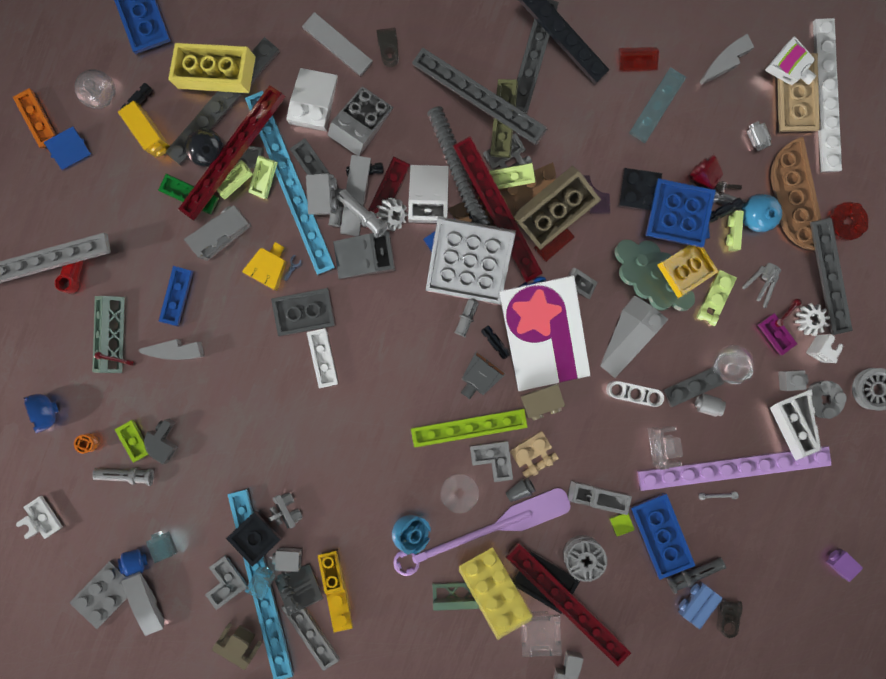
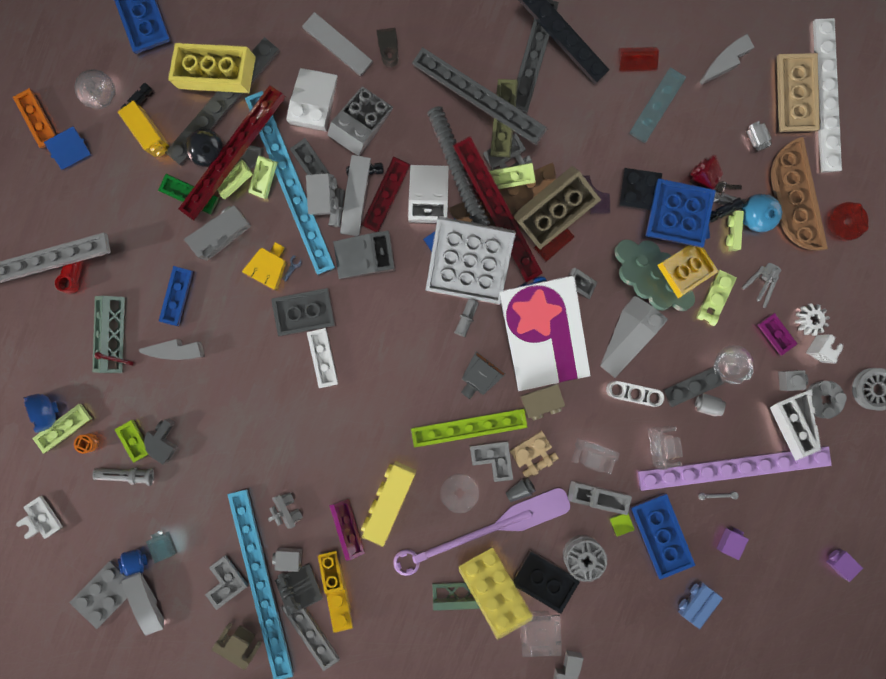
(62, 428): none -> yellowish green plate
(253, 538): black plate -> none
(260, 582): clear light blue brick -> none
(347, 529): none -> magenta plate
(368, 218): light grey pin -> none
(389, 503): none -> light yellow brick
(392, 213): white gear -> none
(411, 534): dark azure cylinder -> none
(495, 341): black axle -> none
(568, 604): dark red plate -> none
(595, 456): none -> clear panel
(686, 579): dark grey pin -> none
(729, 613): clear smoke piece -> none
(732, 543): none -> medium lavender brick
(780, 322): dark red hinge -> none
(792, 63): white torso -> none
(831, 276): dark grey plate -> none

